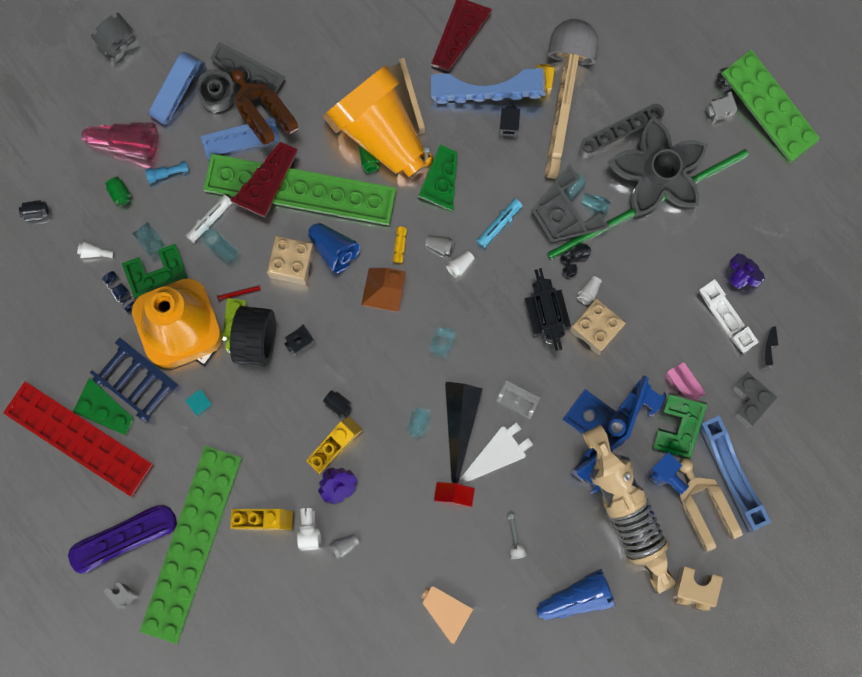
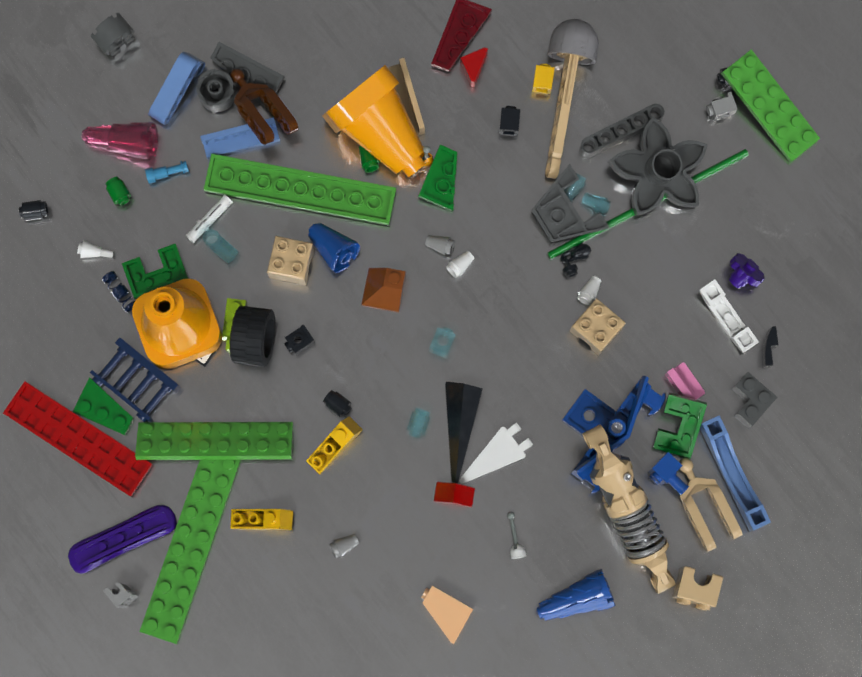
(149, 239): clear light blue brick -> none
(198, 402): teal tile -> none
(214, 440): none -> bright green plate
(239, 292): red piece -> none
(266, 181): dark red wing -> none
(308, 535): white piece -> none
(336, 484): dark purple plant -> none
(399, 244): yellow axle -> none
(473, 64): none -> red slope
(514, 206): medium azure pin -> none
(518, 399): light grey hinge -> none
(526, 84): medium blue arch -> none
(547, 310): black piece -> none

